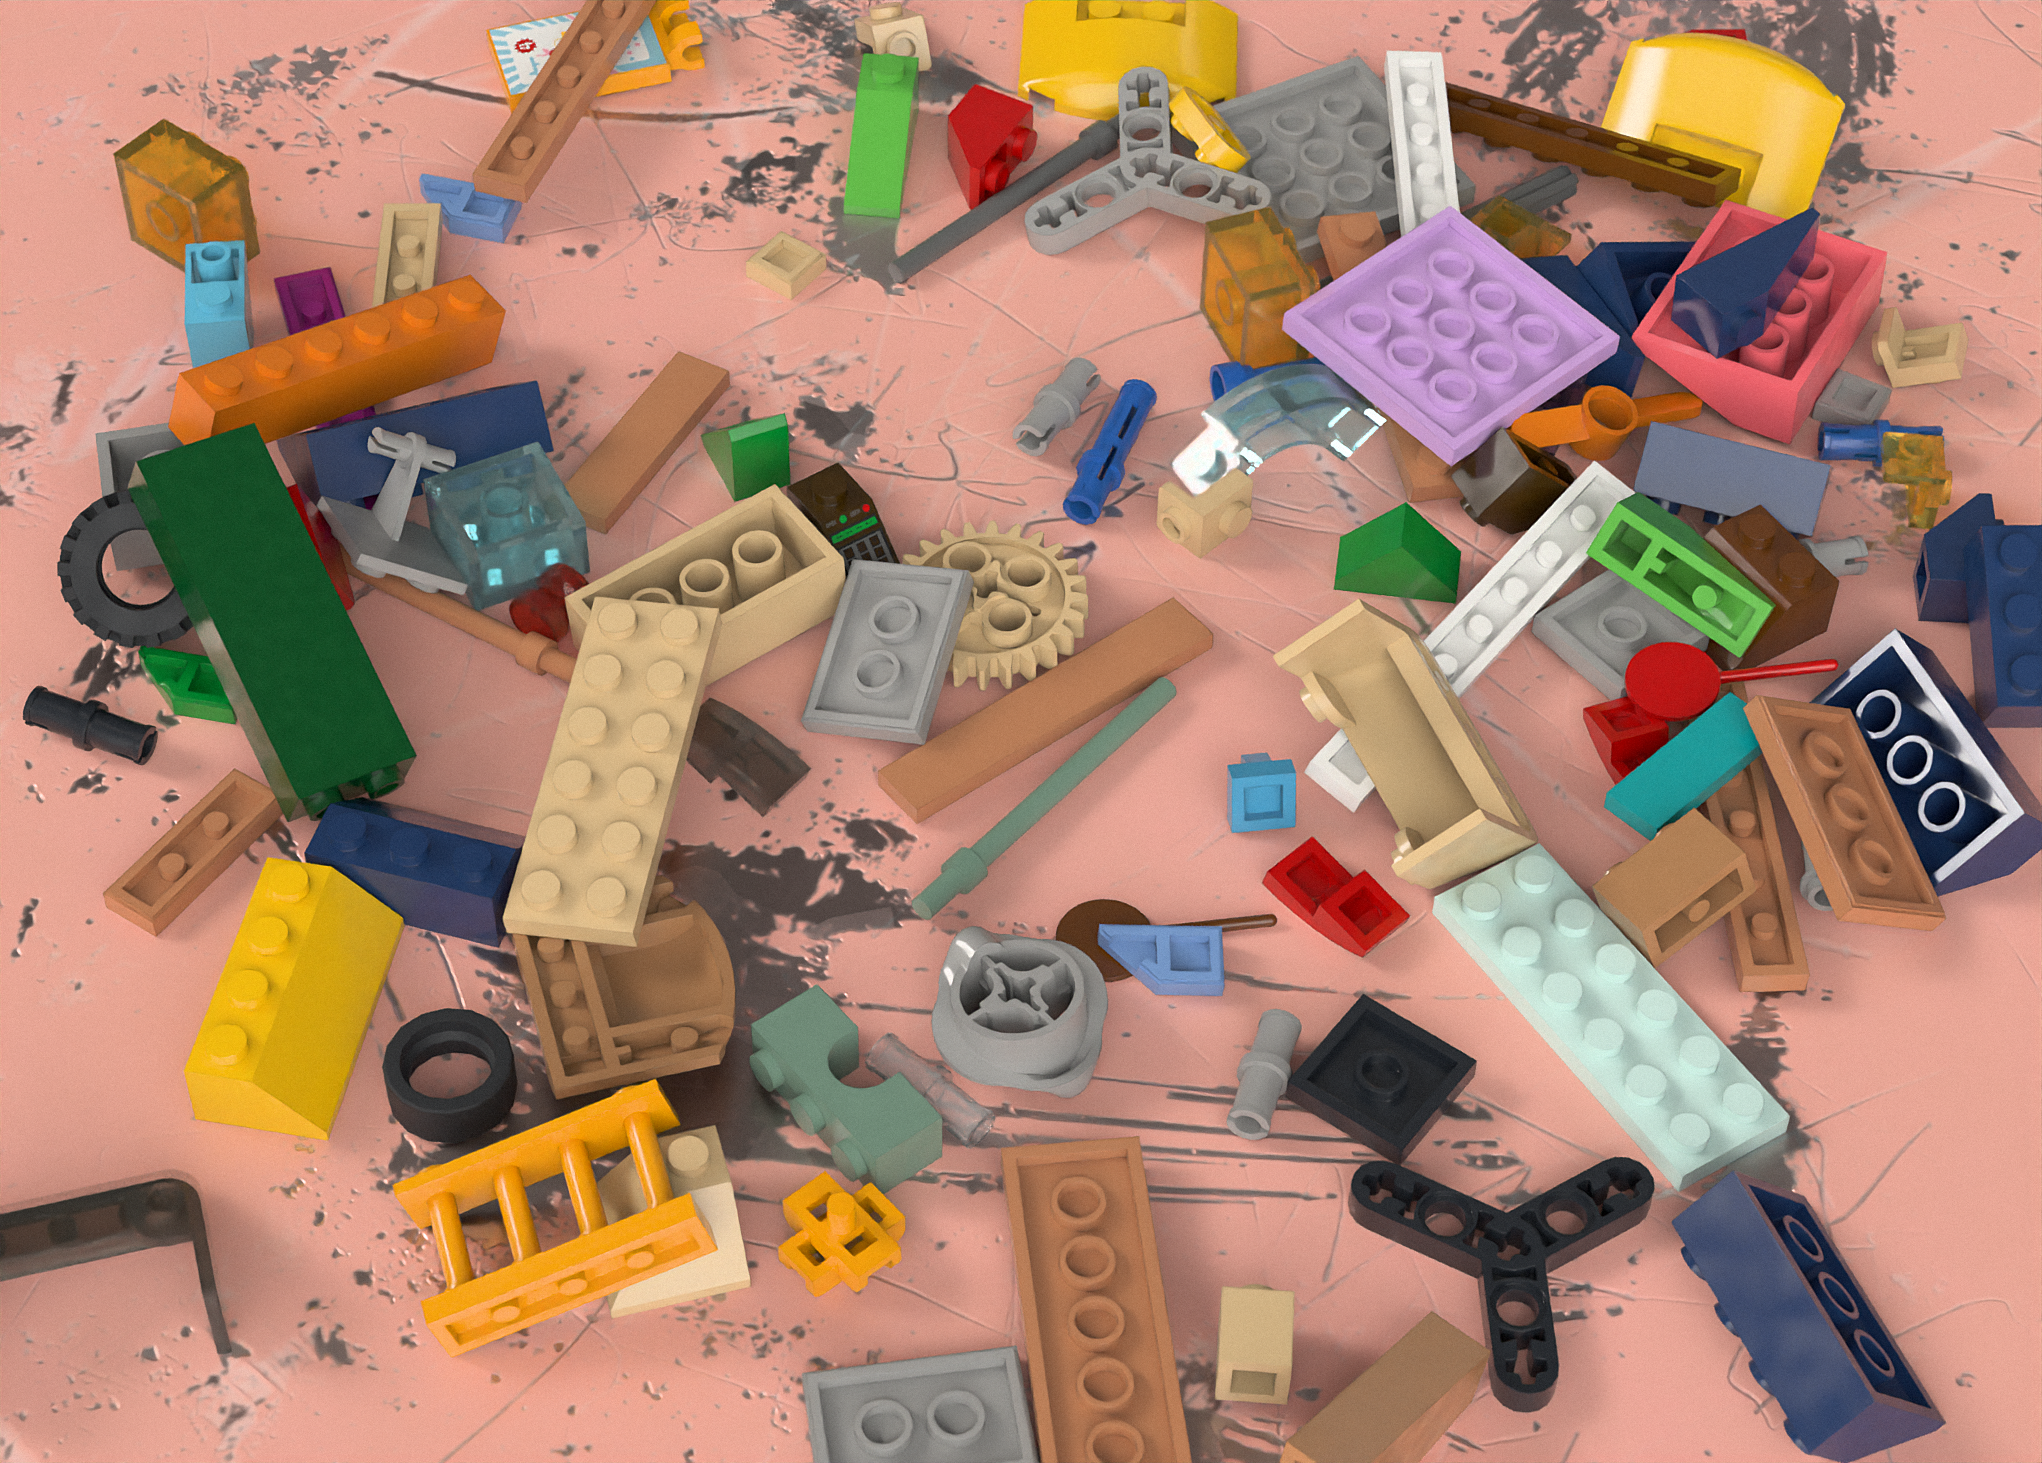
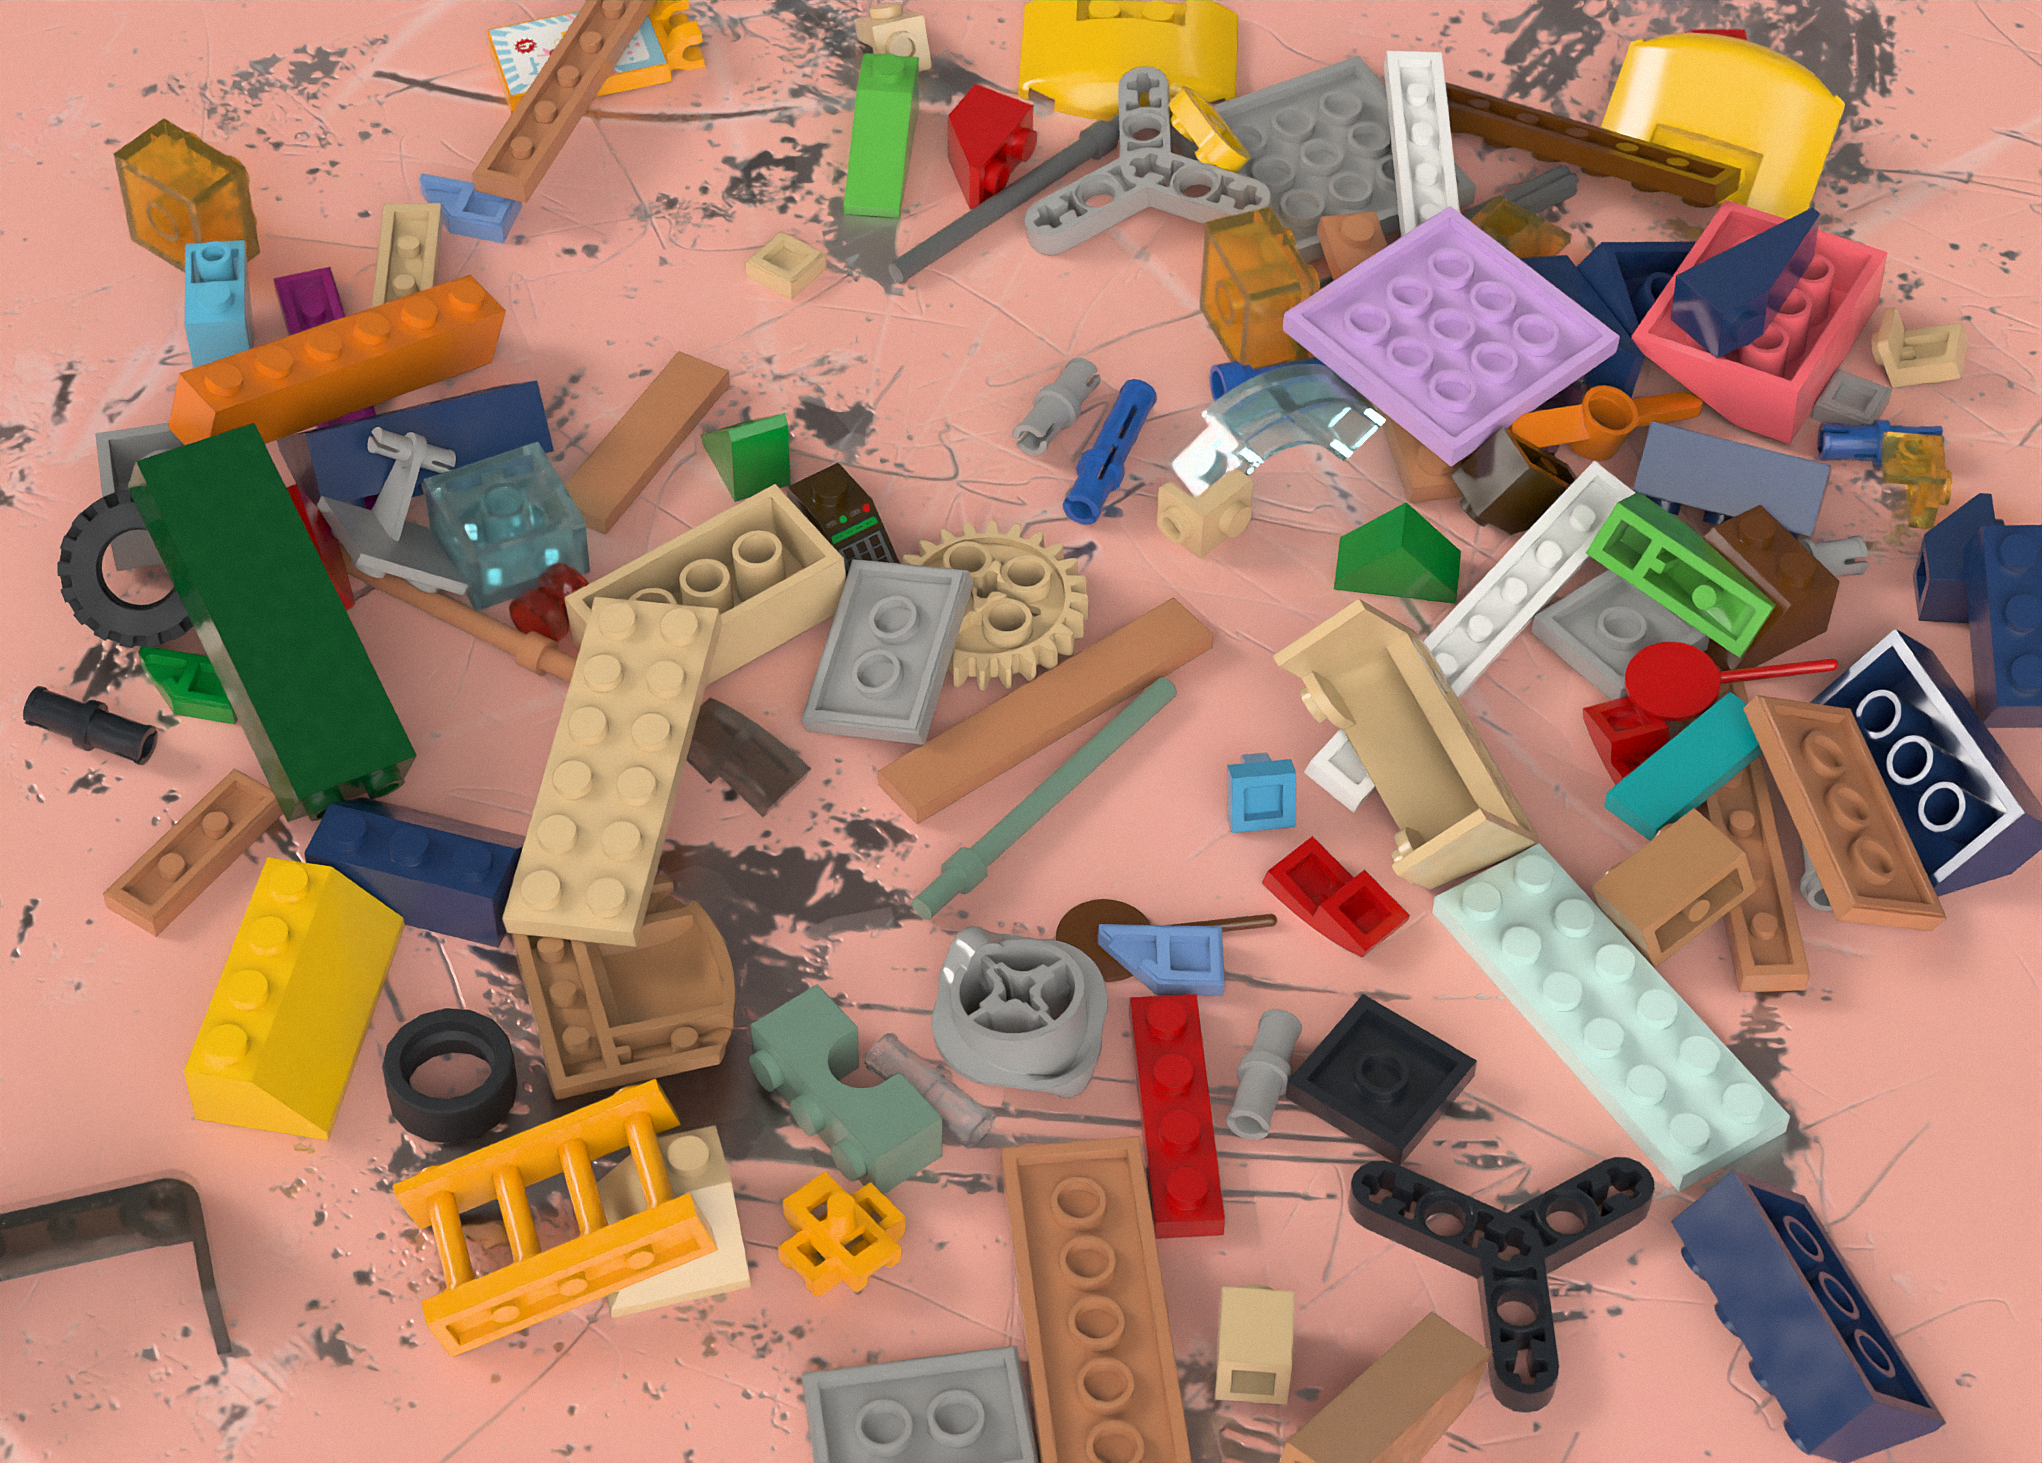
(1176, 1117): none -> red plate

